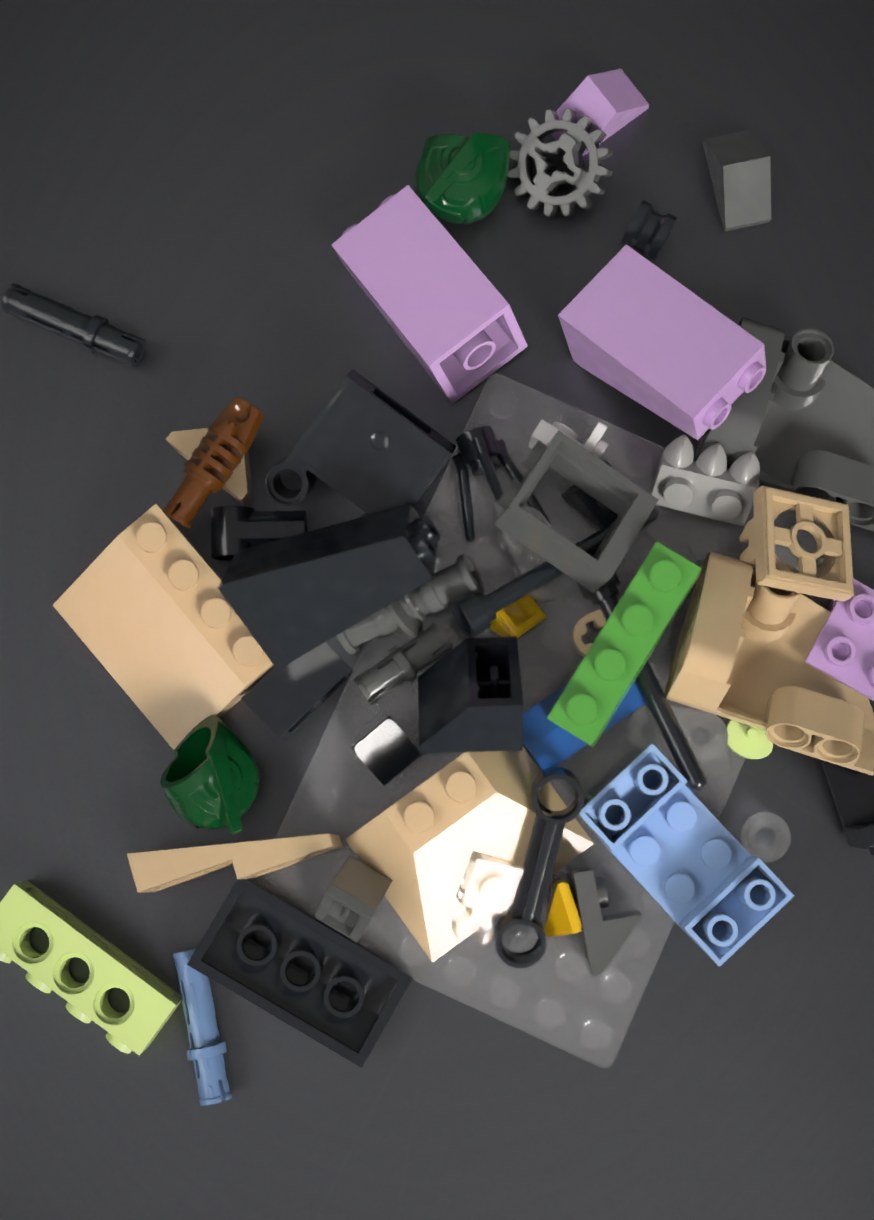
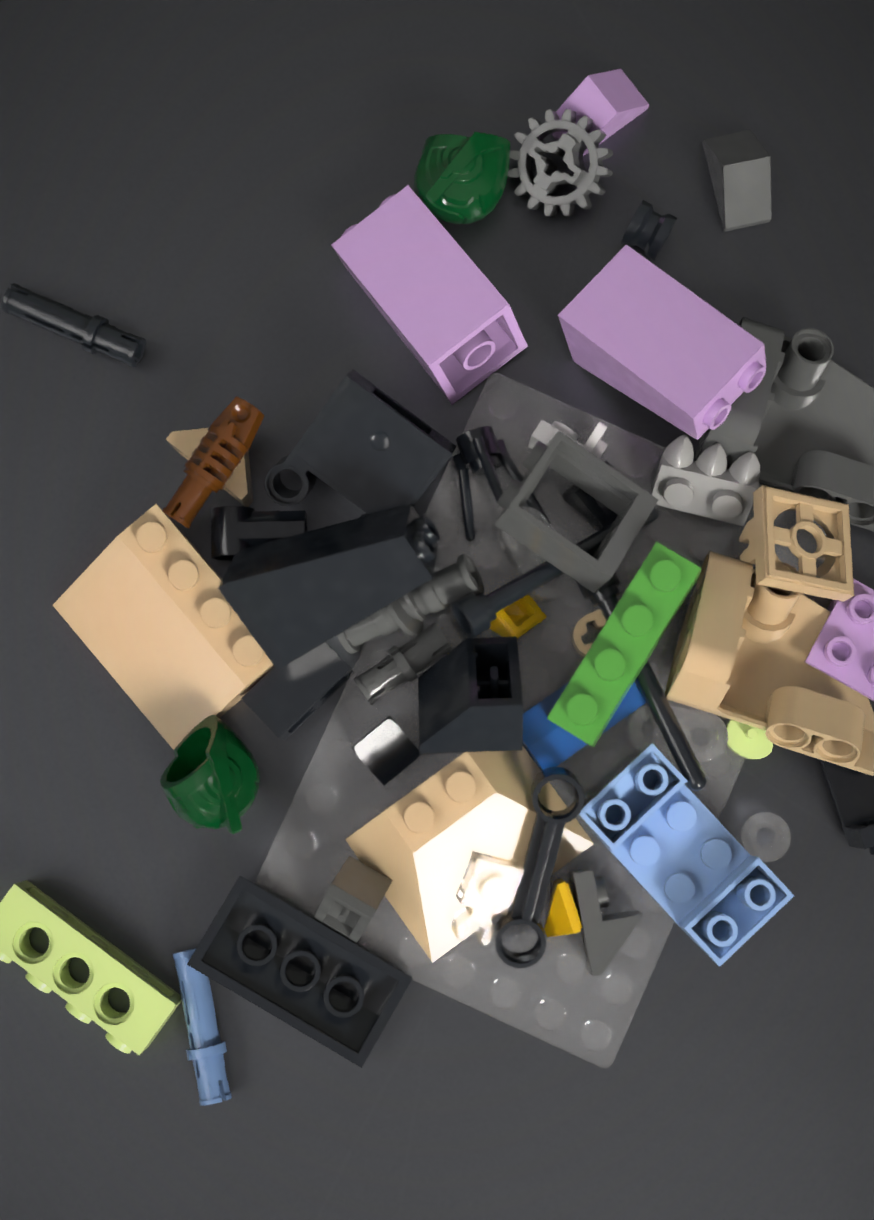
(250, 859): tan slope -> none

